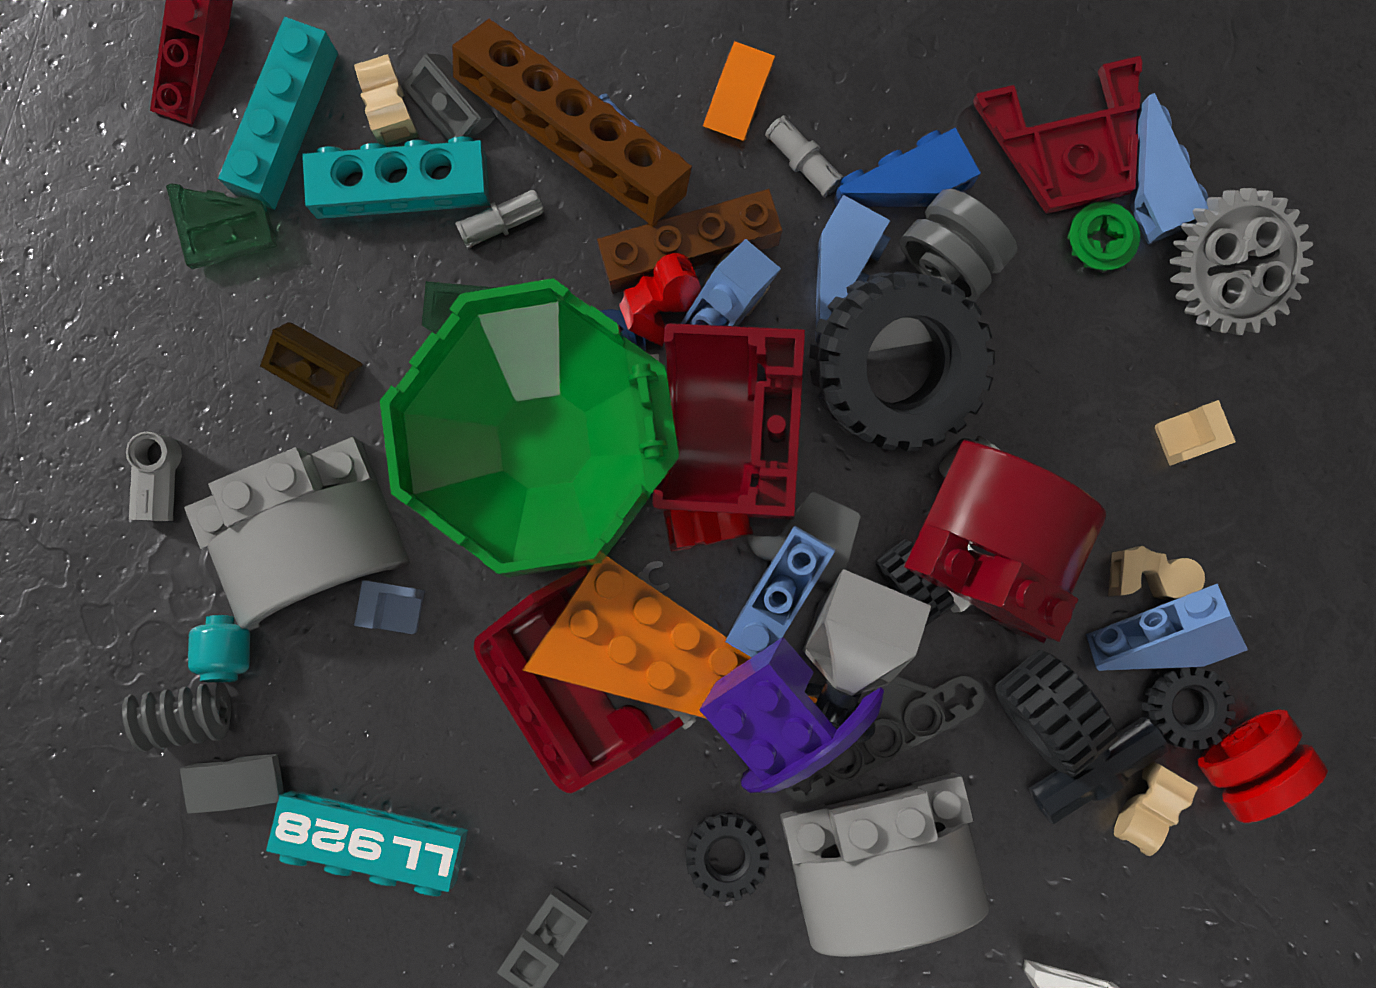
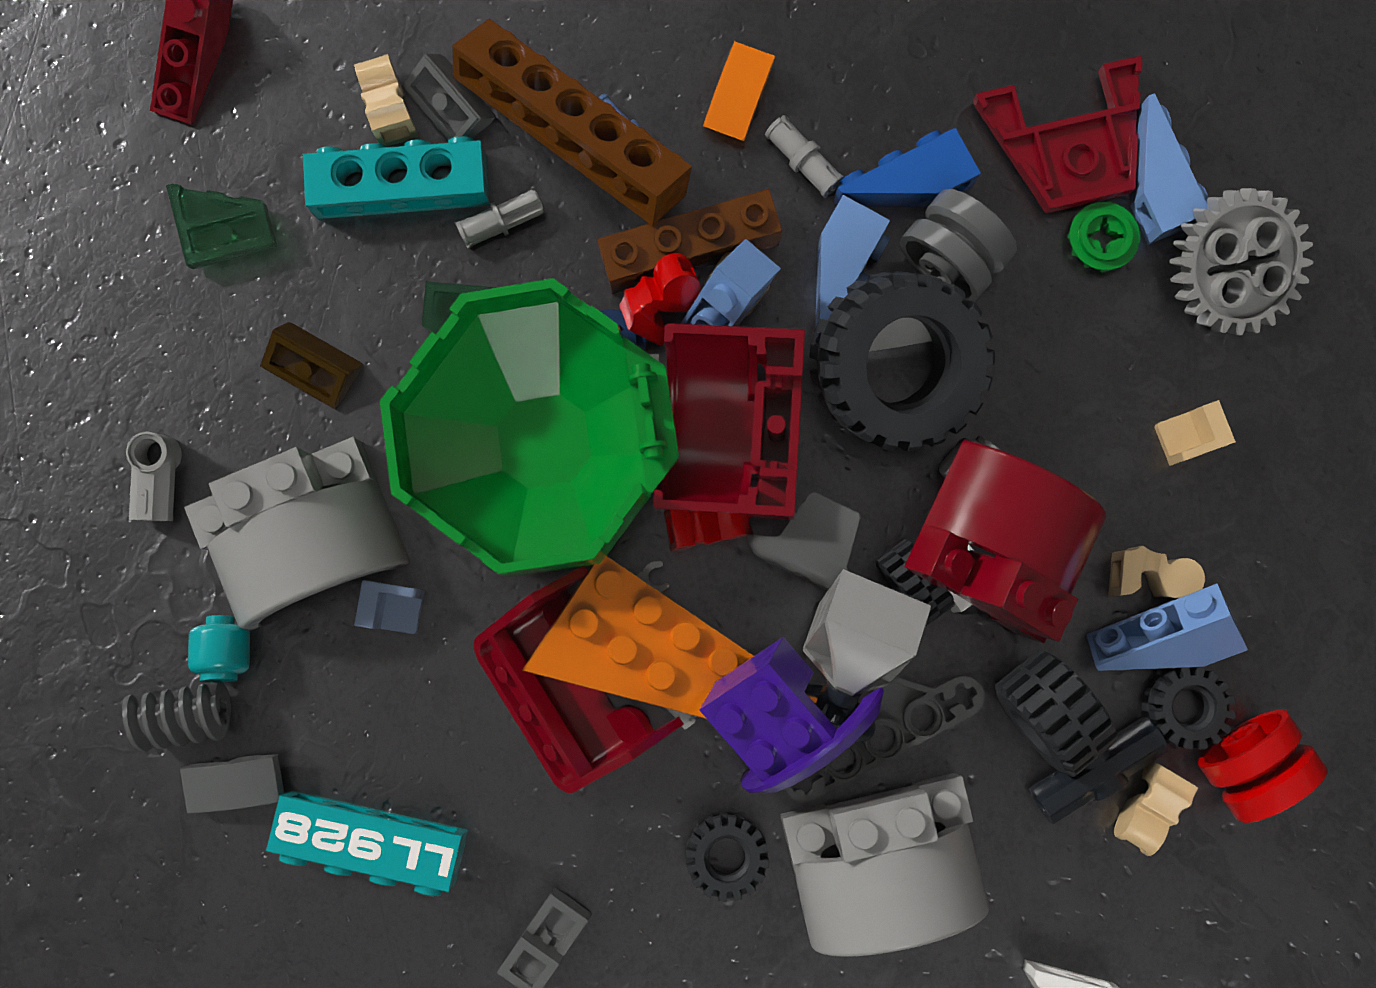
(279, 112): teal brick -> none
(780, 592): medium blue slope -> none

